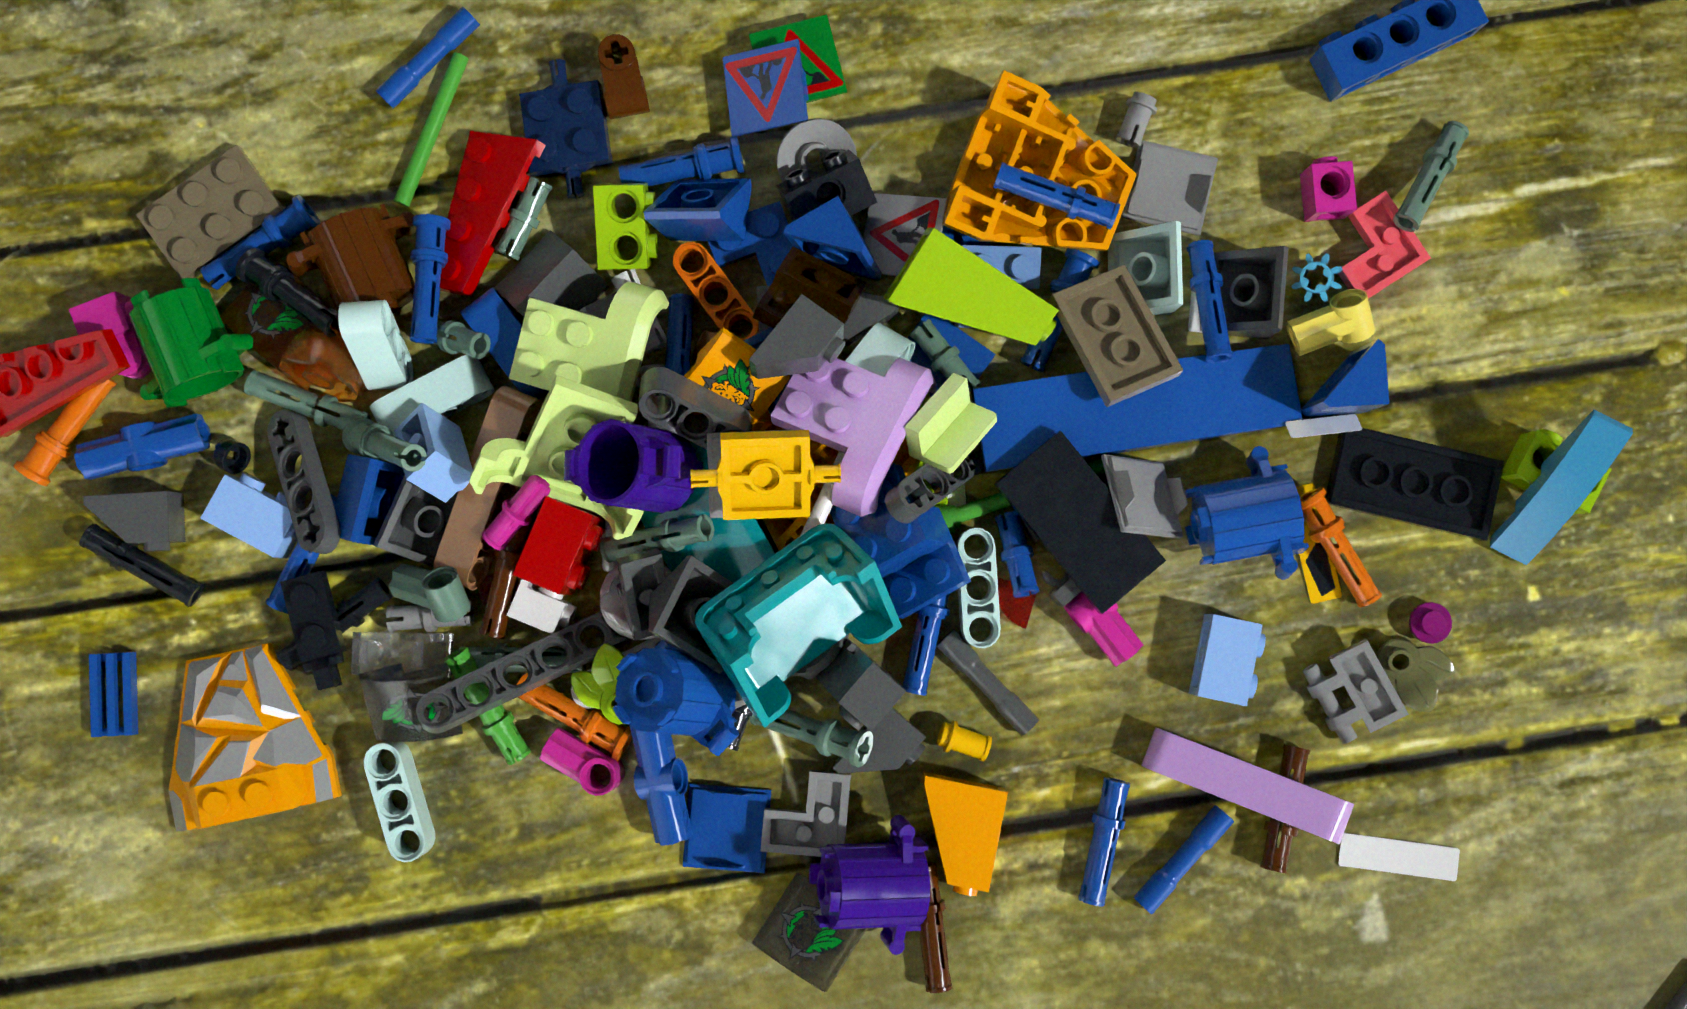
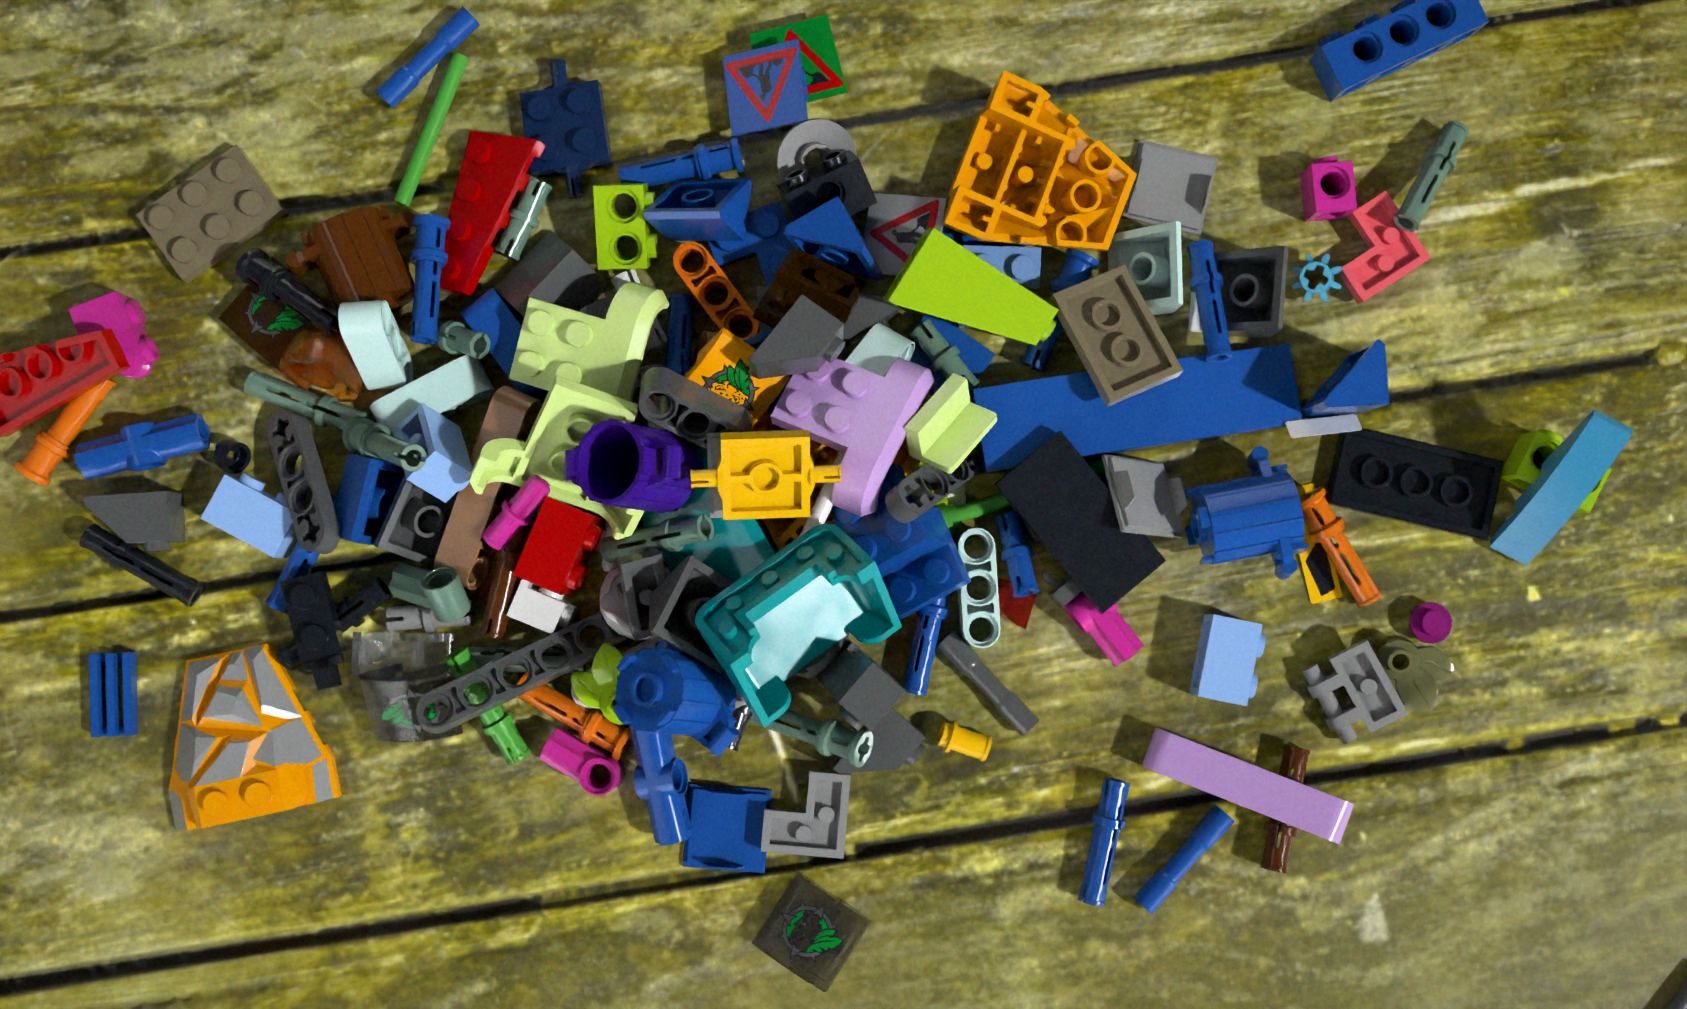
(186, 344): green container -> none
(275, 233): blue pin -> none
(393, 820): light aqua beam -> none
(623, 83): reddish brown piece -> none
(875, 885): dark purple container -> none
(934, 940): reddish brown pin -> none
(966, 829): light orange slope -> none
(1057, 196): blue pin -> none
(1139, 111): light grey pin -> none
(1344, 320): light yellow piece -> none
(1399, 857): white sticker -> none

